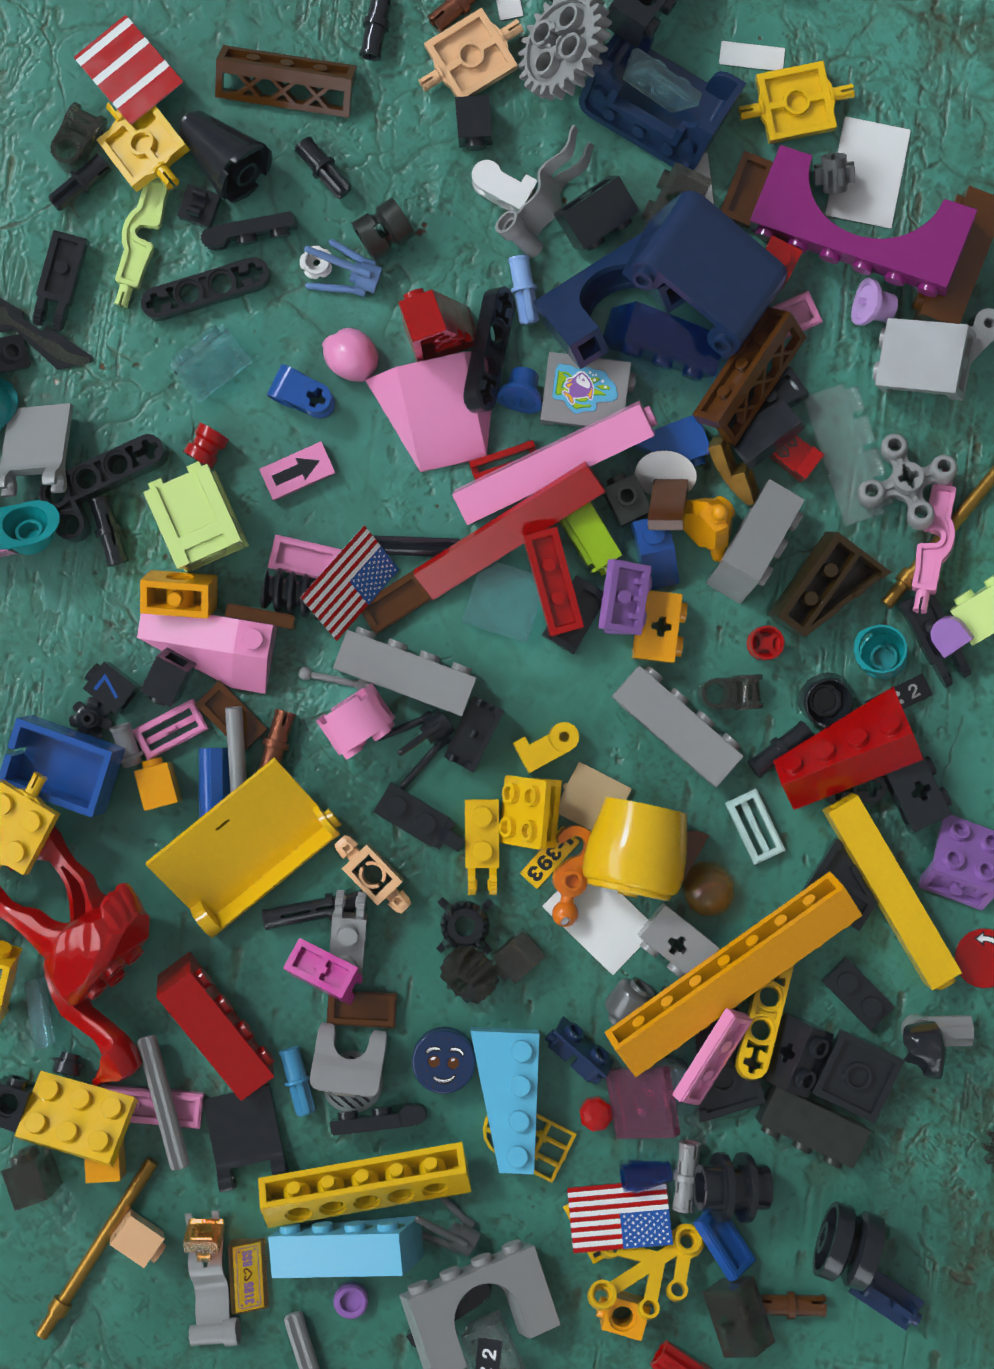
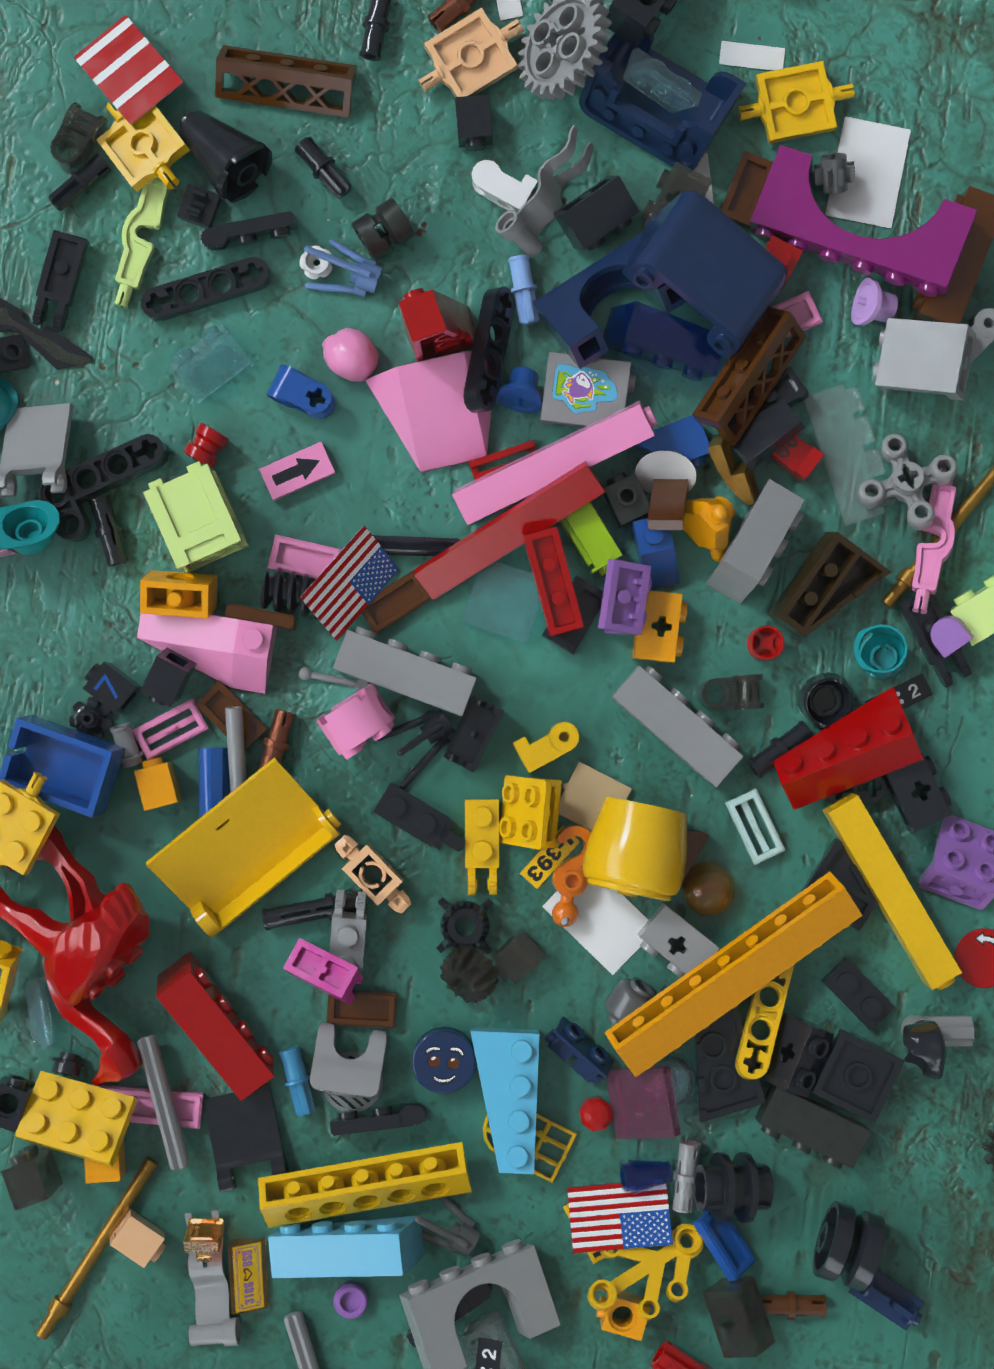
(712, 1057): bright pink tile -> none

